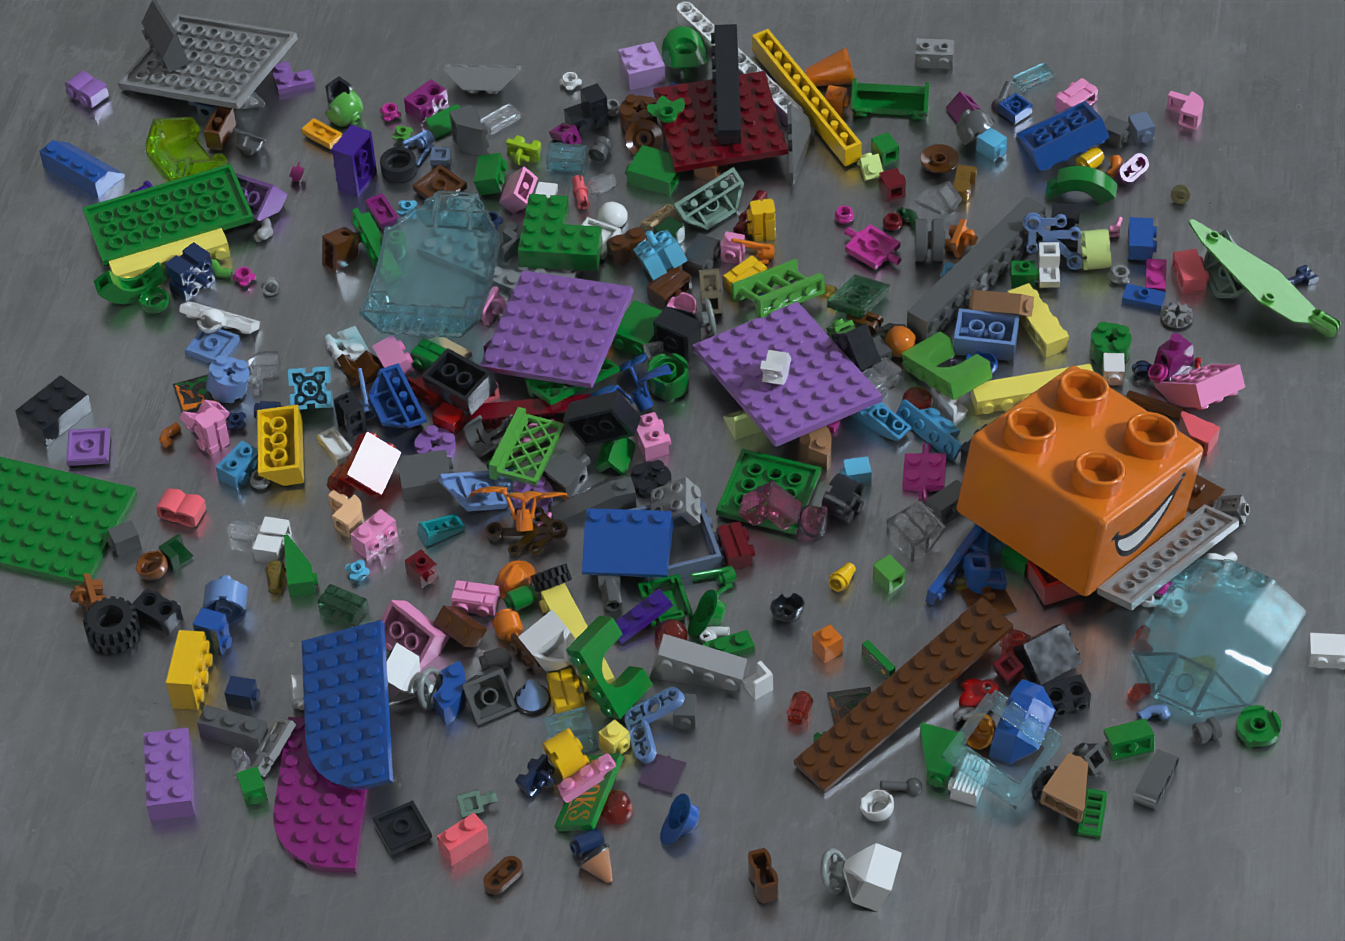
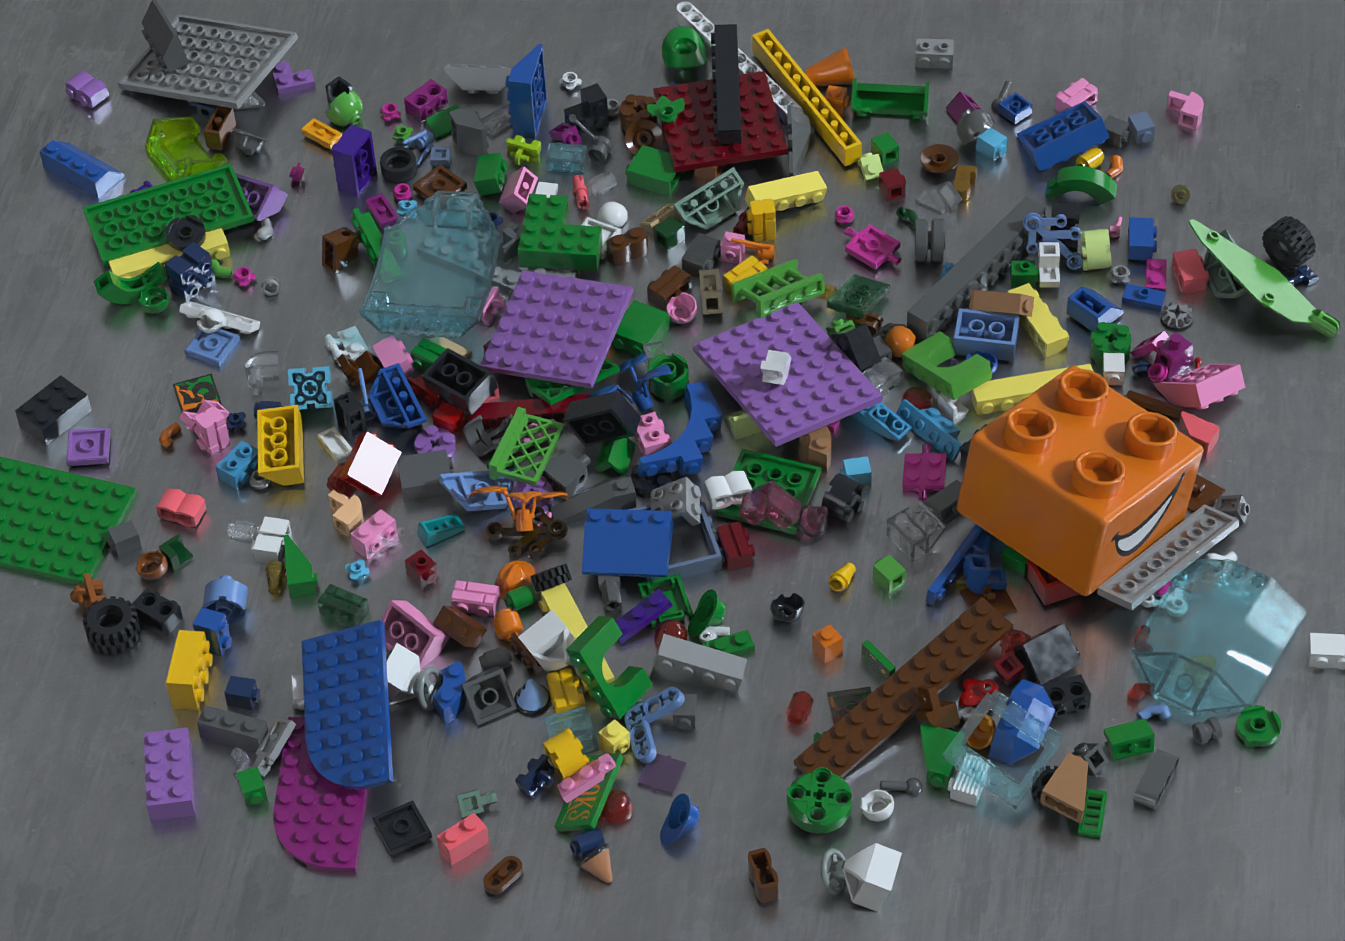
(178, 226): none -> black plate
(227, 379): medium blue brick -> none
(402, 192): none -> dark pink plate
(527, 94): none -> blue slope
(572, 118): none -> dark grey hinge
(641, 65): lavender brick -> none
(659, 253): medium azure brick -> none
(682, 329): black piece -> none
(696, 439): none -> blue arch
(723, 576): green plant -> none
(726, 489): none -> white brick
(760, 682): white panel -> none
(789, 191): none -> light yellow brick
(819, 801): none -> green piece
(892, 222): dark red plate -> none
(936, 713): none -> reddish brown brick
(960, 238): orange hips -> none
(1033, 76): clear light blue tile -> none
(1091, 308): none -> blue slope
(1131, 170): plate -> none
(1149, 345): none -> dark pink plate
(1288, 243): none -> black tyre

